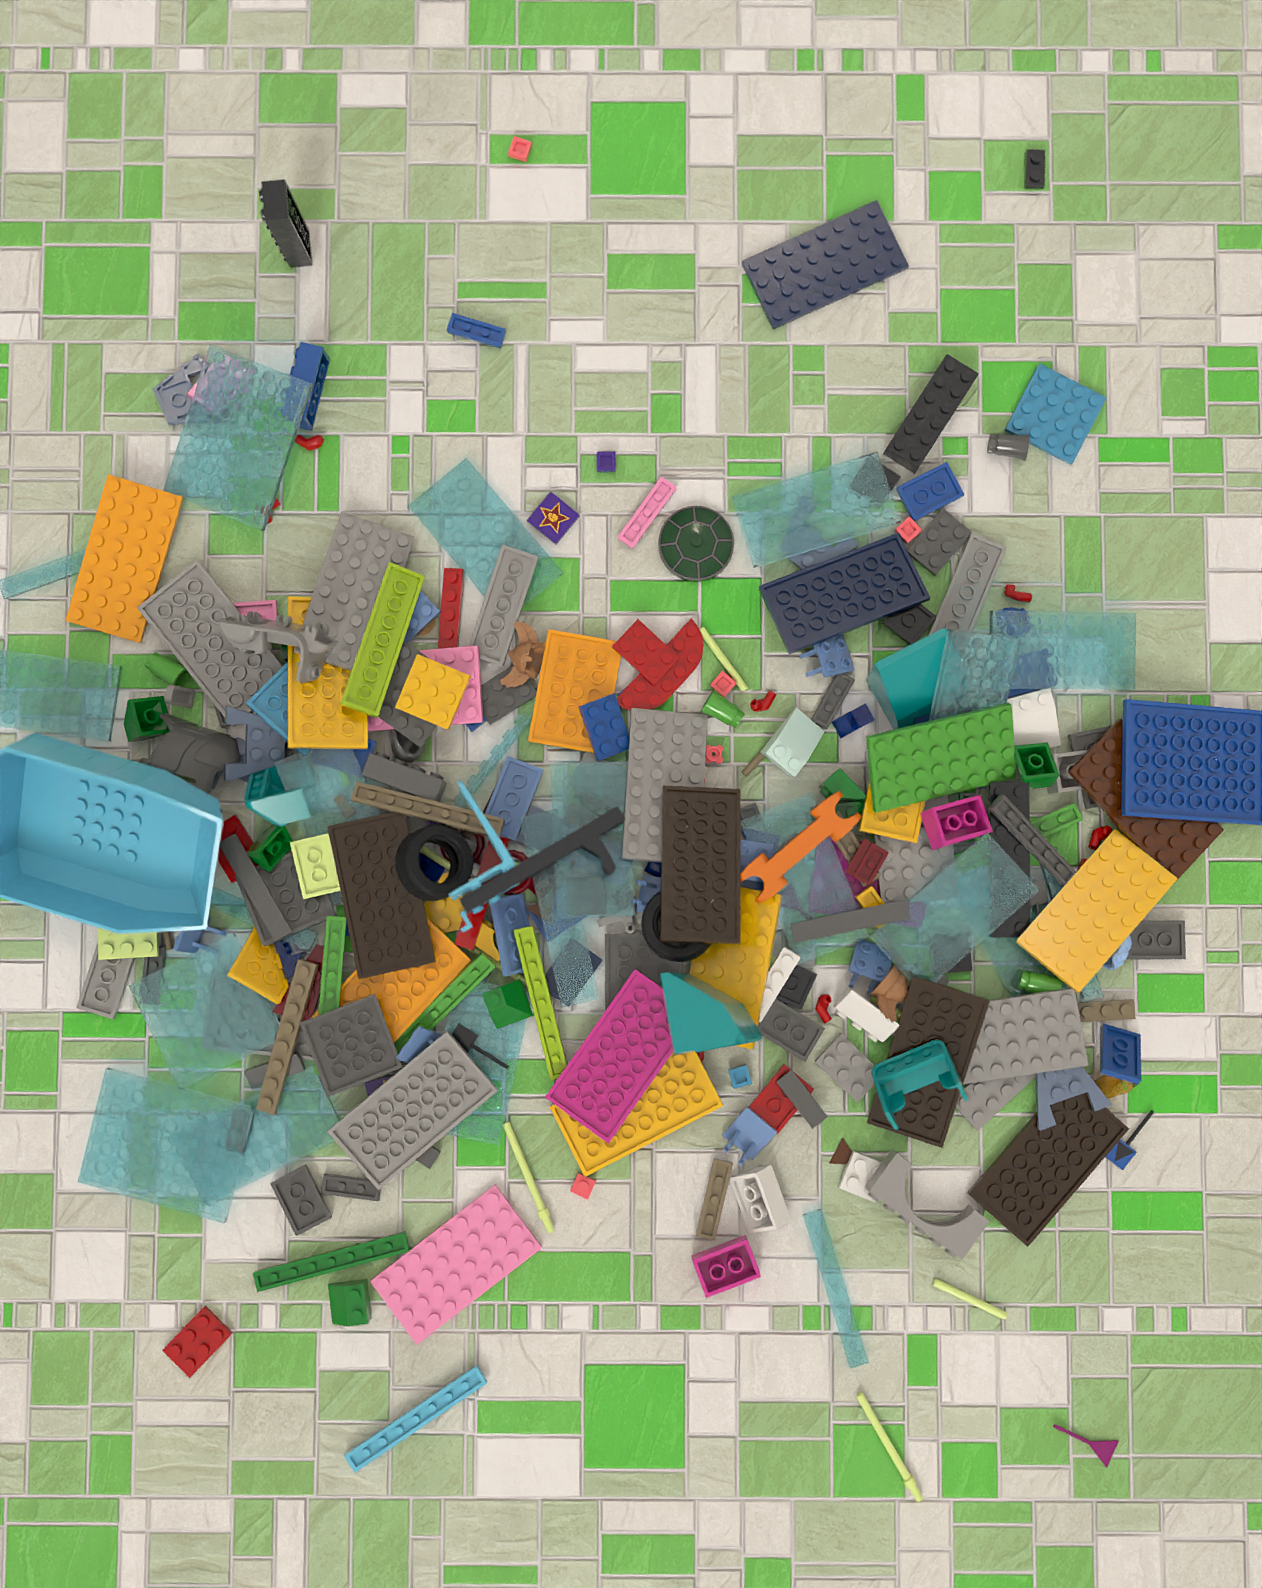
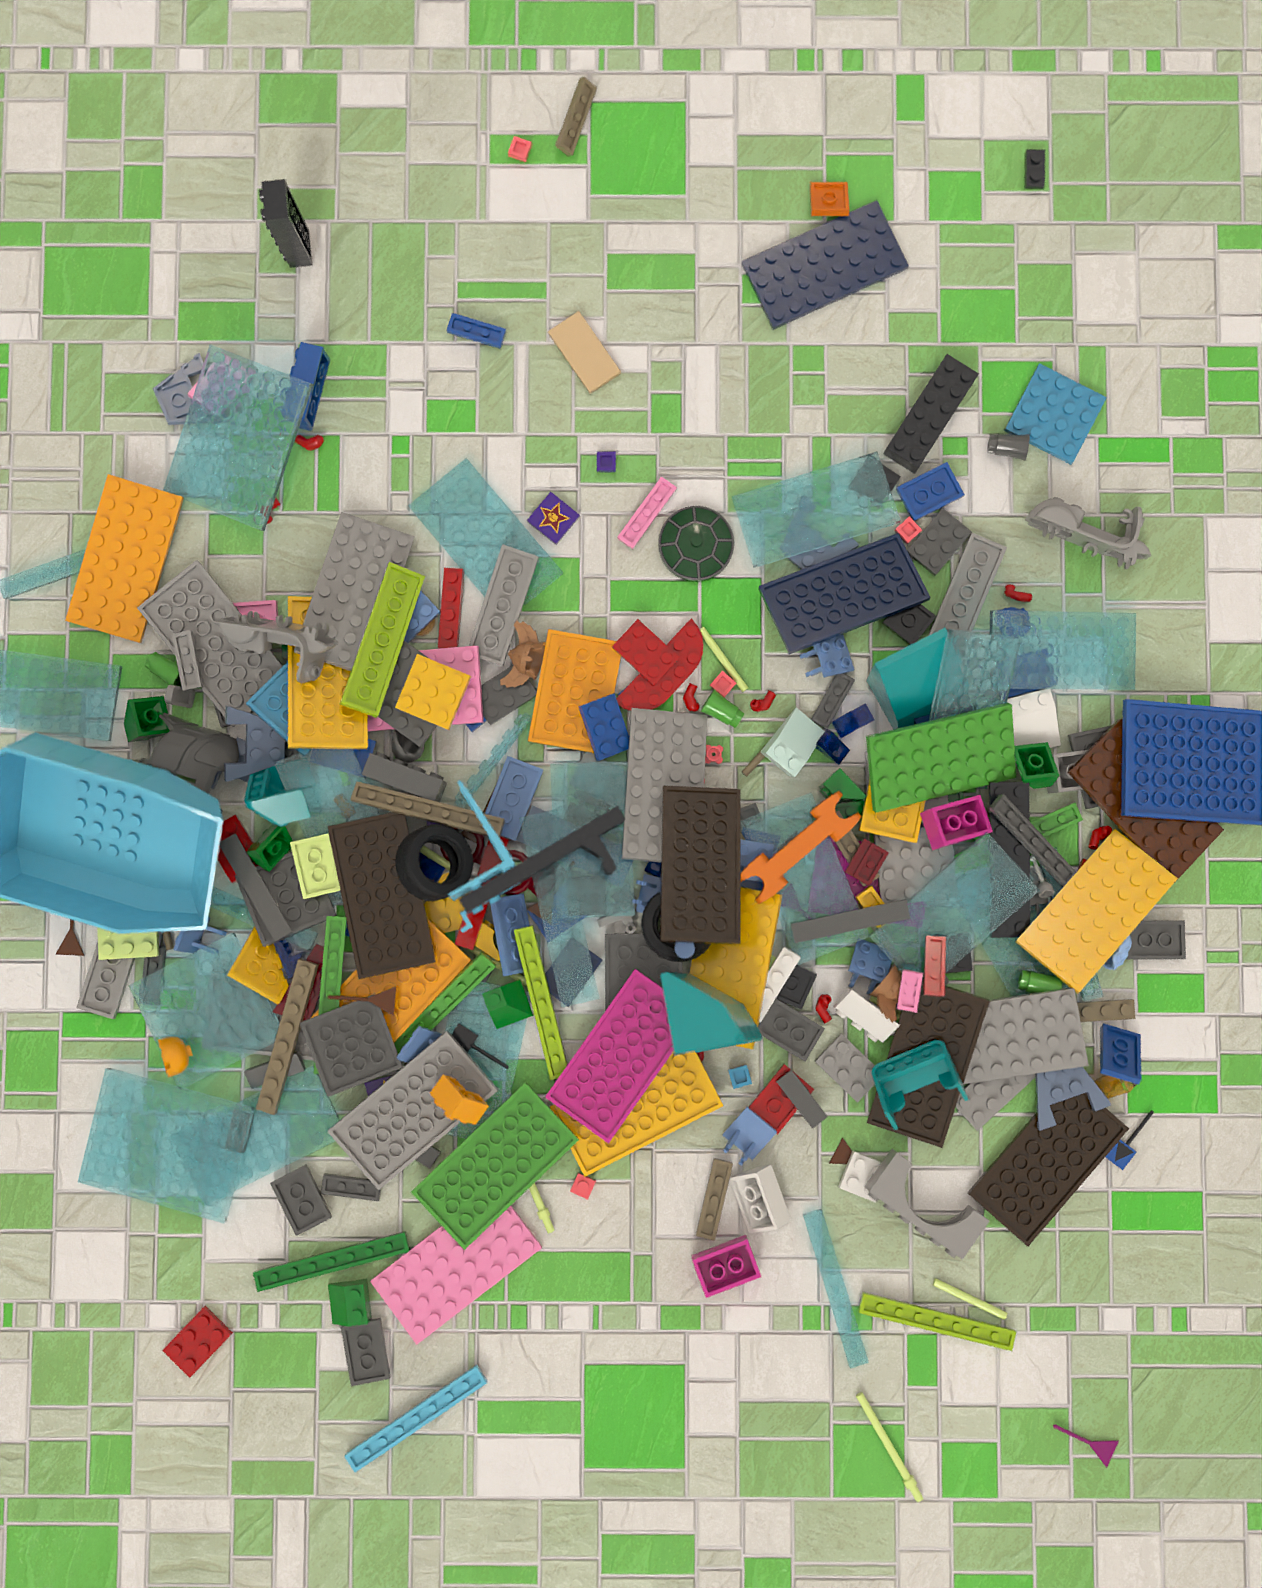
(70, 944): none -> reddish brown piece
(174, 1055): none -> light orange cylinder
(187, 660): none -> light grey plate
(366, 1353): none -> dark grey plate
(384, 1000): none -> reddish brown piece
(457, 1101): none -> light orange brick
(494, 1165): none -> bright green plate
(576, 116): none -> dark tan plate
(584, 352): none -> tan tile
(684, 950): none -> medium blue tile
(689, 699): none -> red arm
(829, 199): none -> orange plate
(832, 747): none -> clear blue slope
(909, 990): none -> bright pink plate
(934, 966): none -> plate
(937, 1321): none -> lime plate
(1046, 888): none -> light grey hinge
(1066, 522): none -> light grey piece

